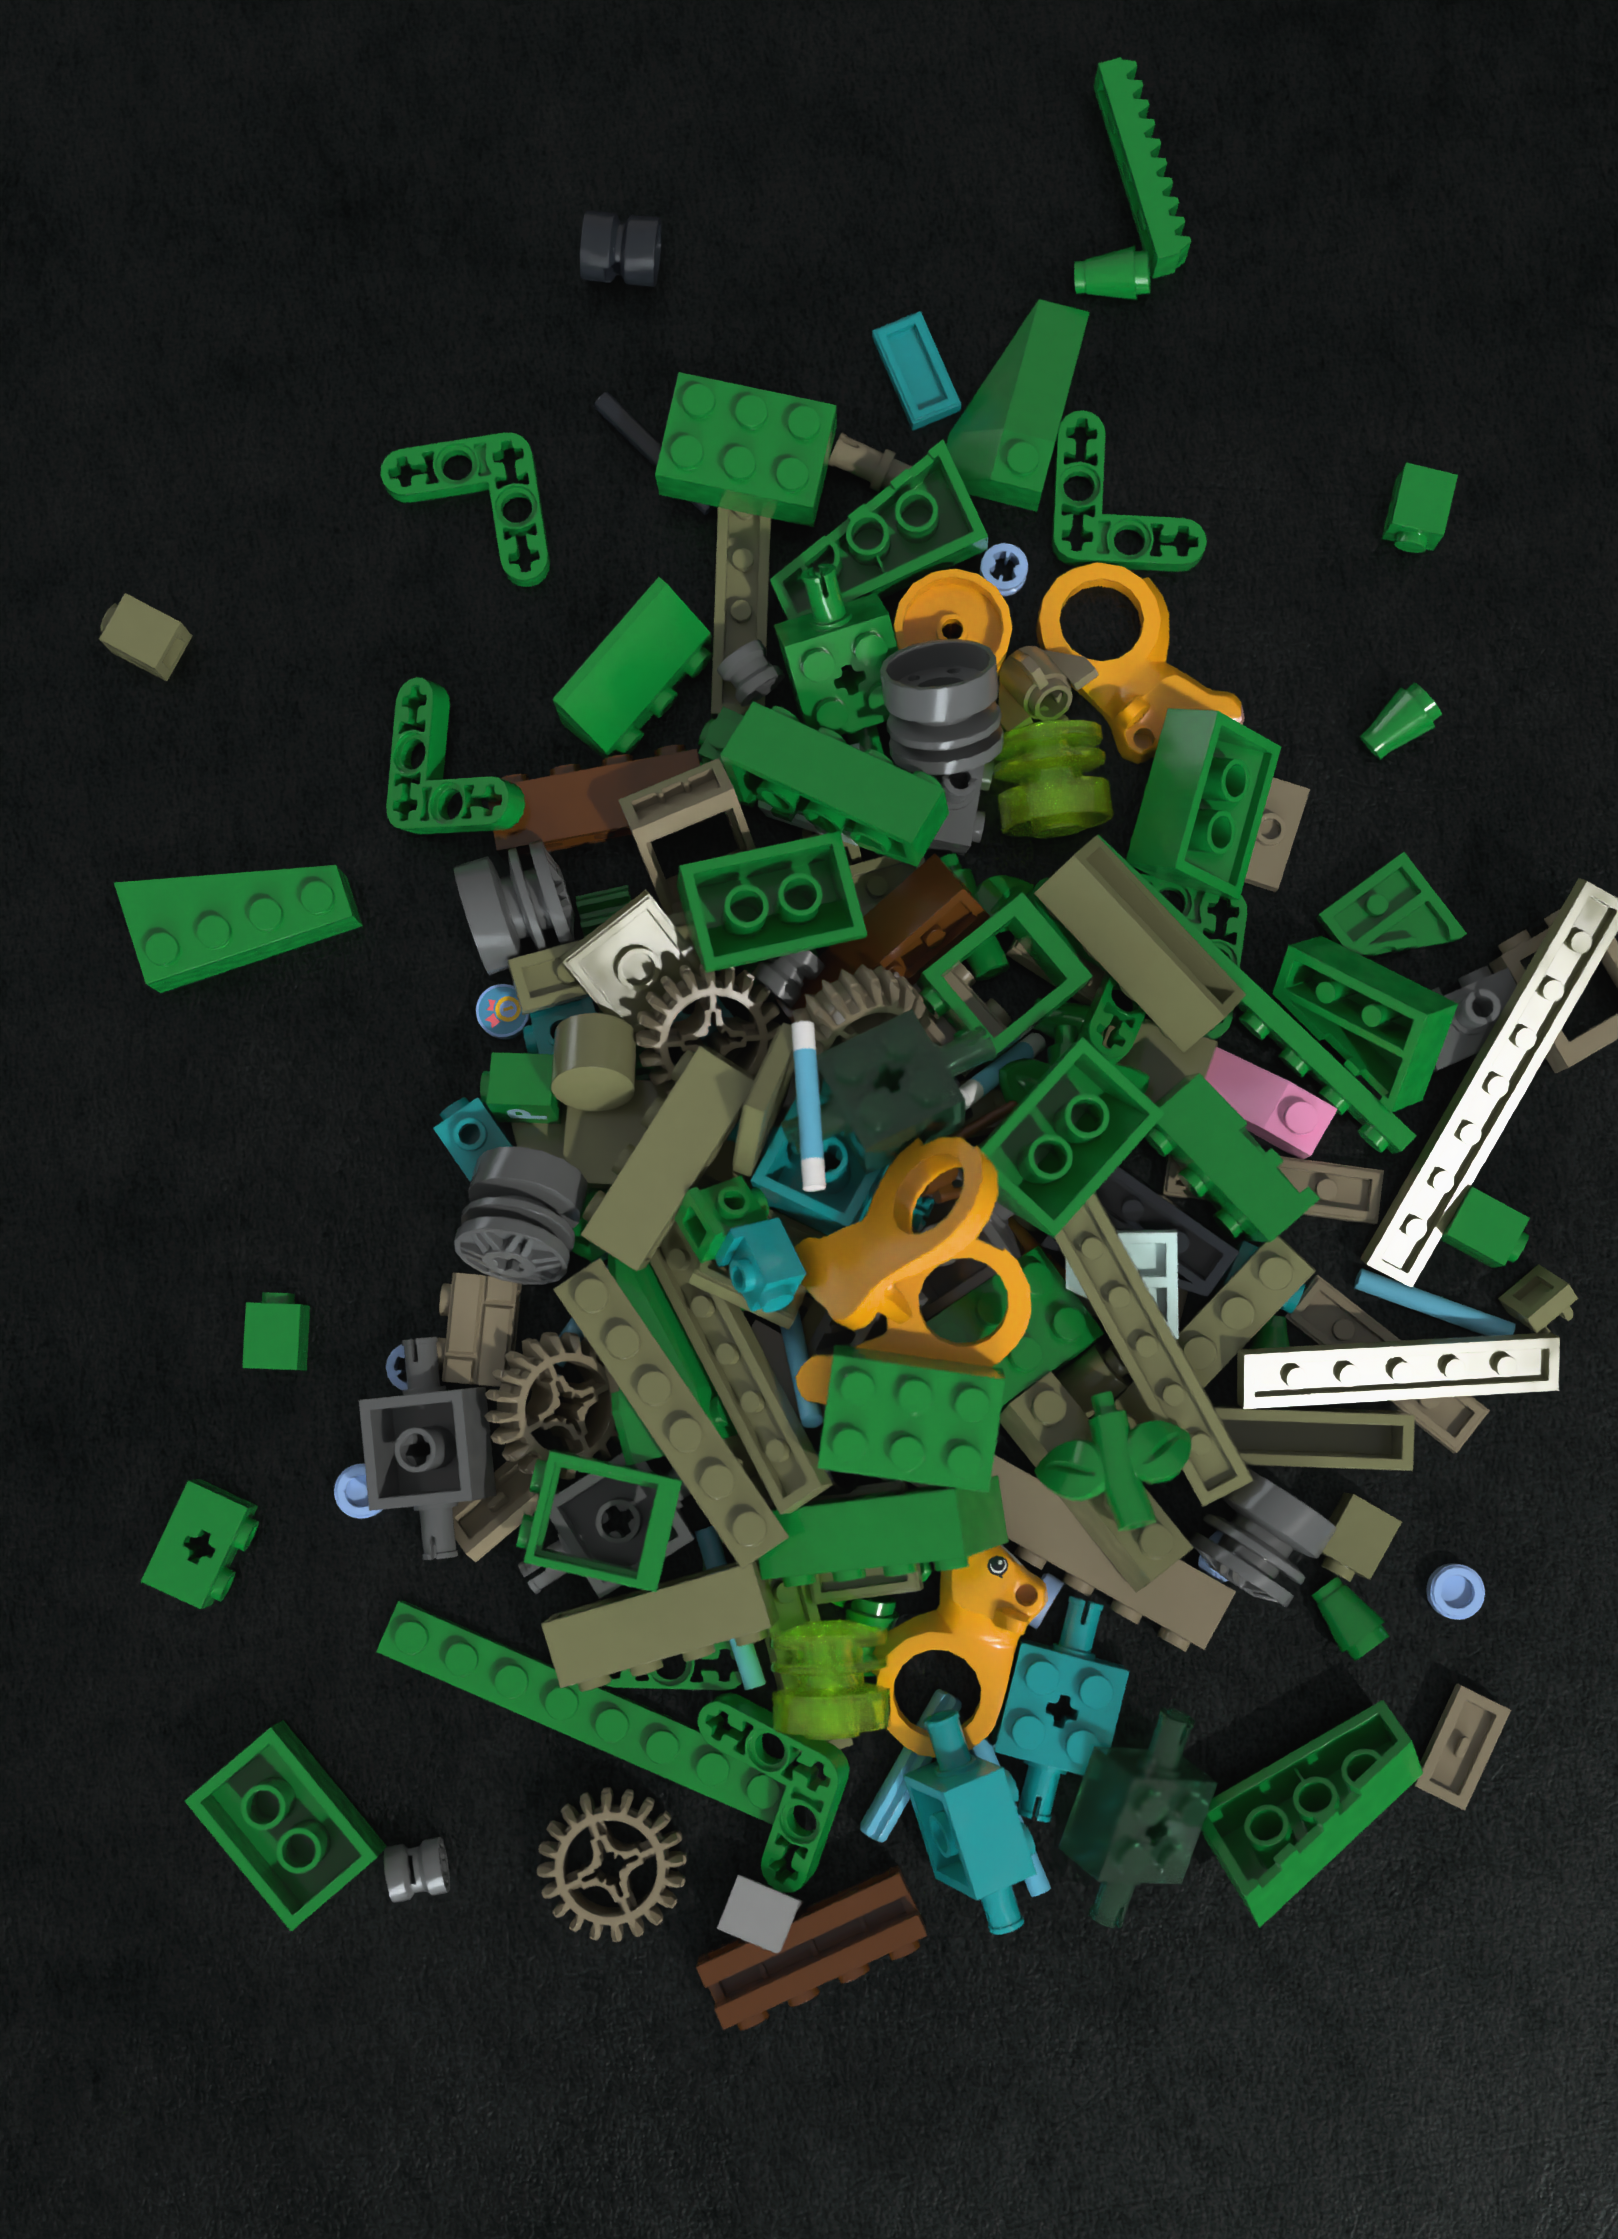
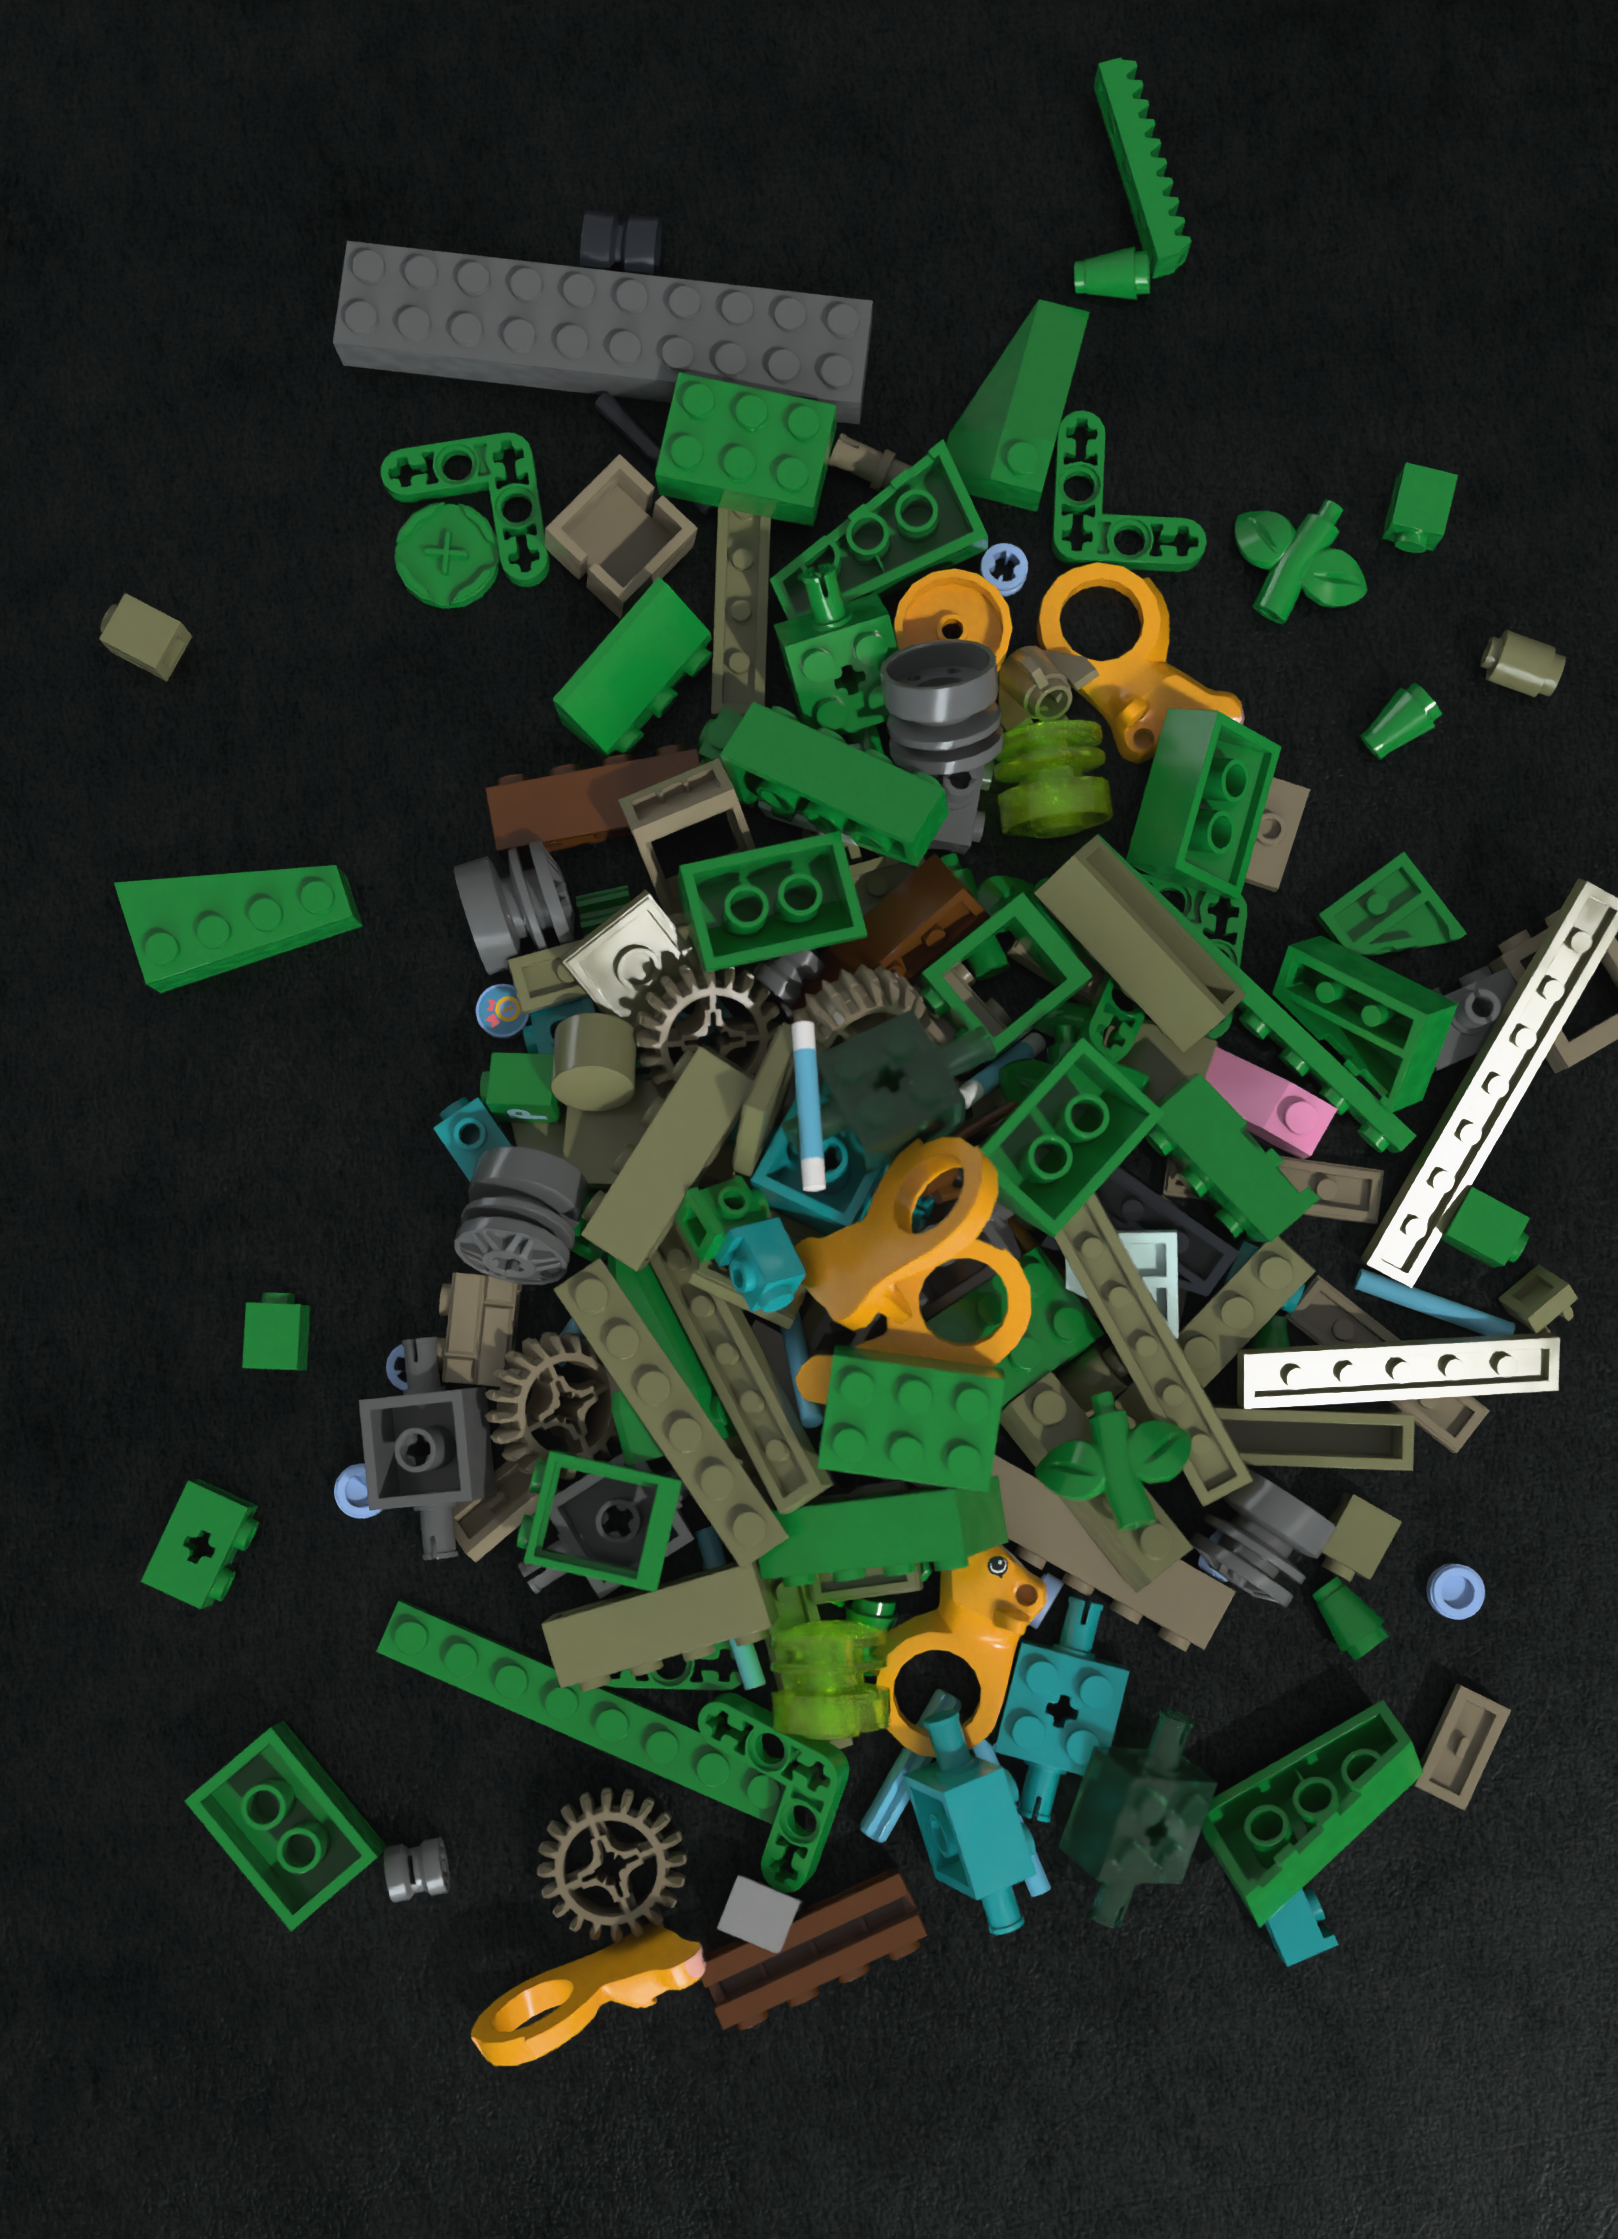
(433, 791): green beam -> none
(447, 555): none -> green tile
(594, 328): none -> dark grey brick
(615, 538): none -> dark tan piece
(625, 1973): none -> light orange animal
(750, 672): dark grey wheel -> none
(916, 370): teal tile -> none
(1296, 1929): none -> teal brick
(1298, 561): none -> green plant
(1522, 664): none -> olive brick

